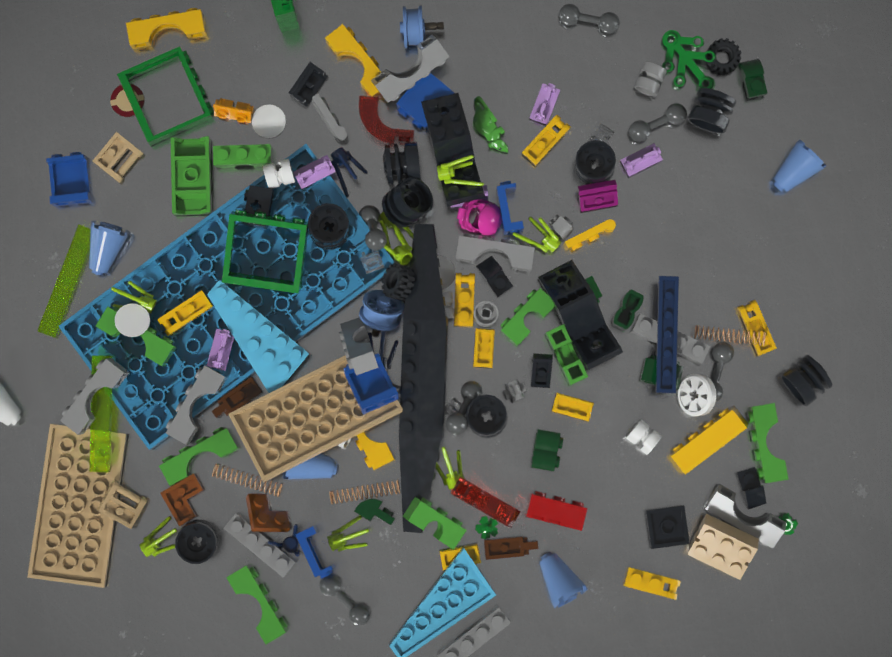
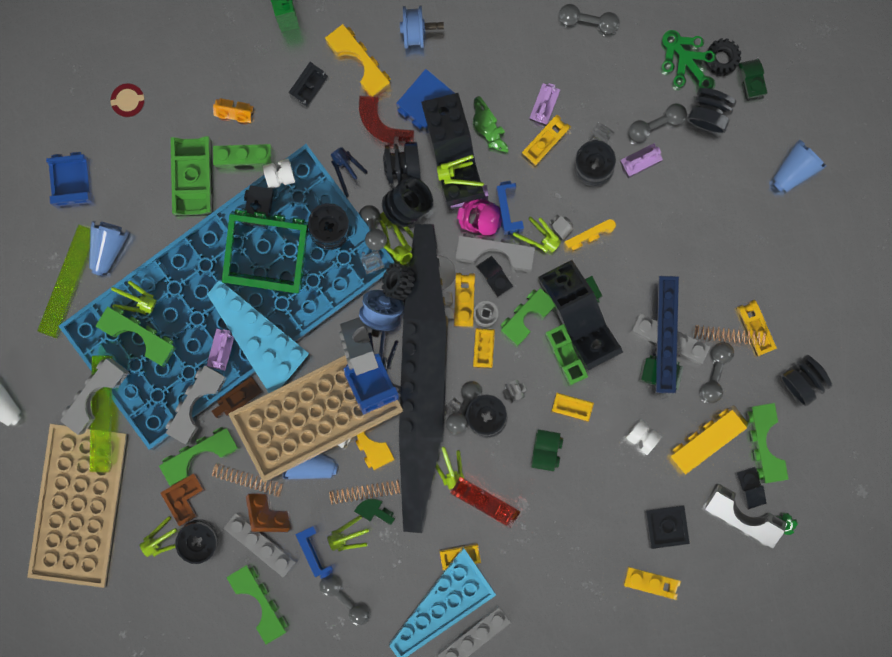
(113, 152): tan plate -> none
(119, 510): tan plate -> none
(132, 320): white sticker -> none
(143, 31): yellow arch -> none
(149, 65): green window -> none
(185, 312): yellow plate -> none
(268, 121): white sticker -> none
(290, 544): dark blue plant -> none
(314, 171): lavender hinge -> none
(329, 119): light grey hinge -> none
(430, 55): light grey arch -> none
(448, 530): bright green arch -> none
(487, 527): green plant -> none
(508, 547): reddish brown hinge -> none
(541, 370): black slope -> none
(556, 511): red wedge -> none
(560, 580): medium blue cone -> none
(598, 195): magenta plate -> none
(629, 305): dark green brick -> none
(650, 79): light grey wheel -> none
(706, 394): white wheel -> none
(723, 546): tan piece -> none

